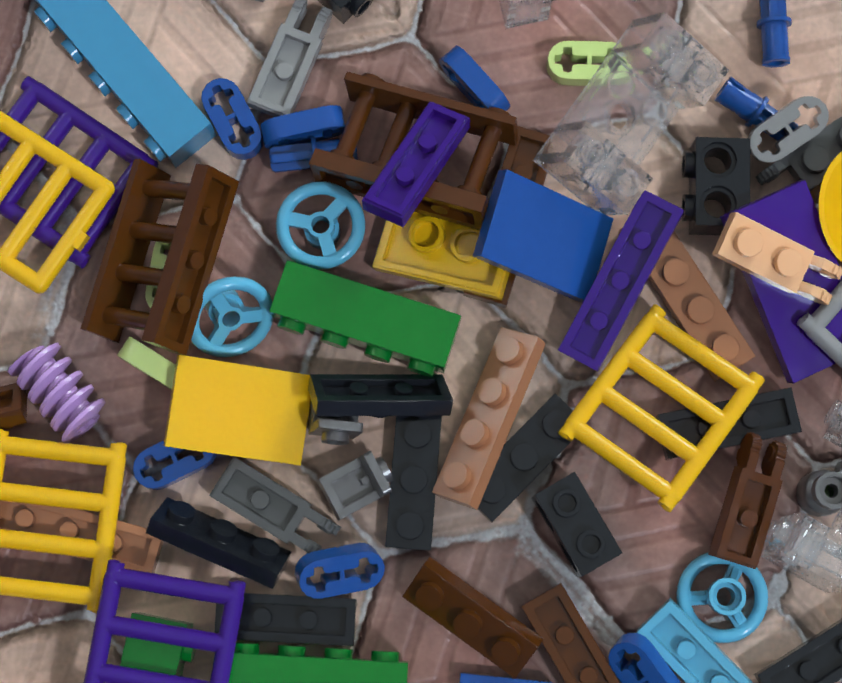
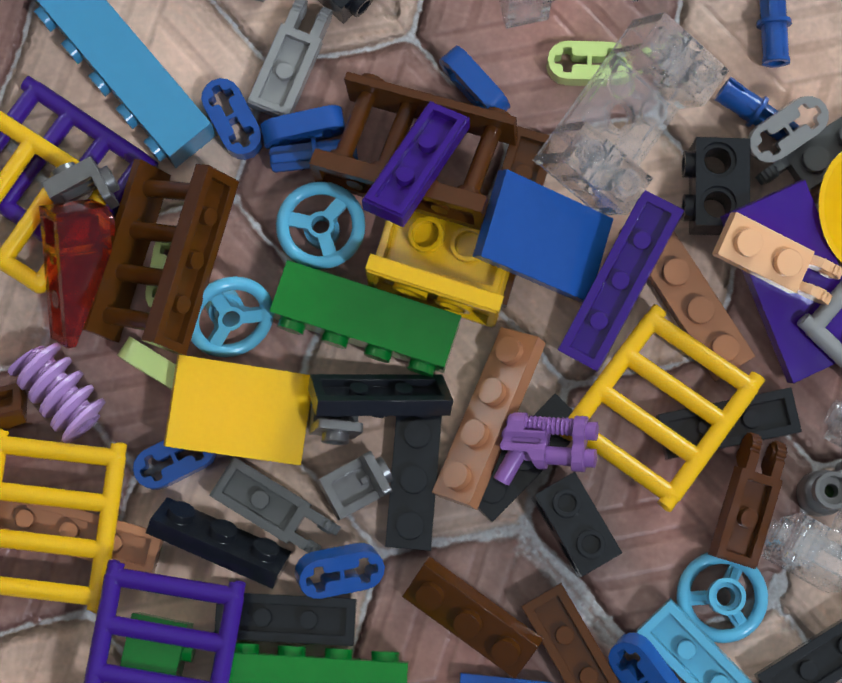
(75, 258): none -> clear red slope
(76, 180): none -> flat silver bracket
(434, 290): none -> yellow tile
(529, 440): none -> medium lavender piece

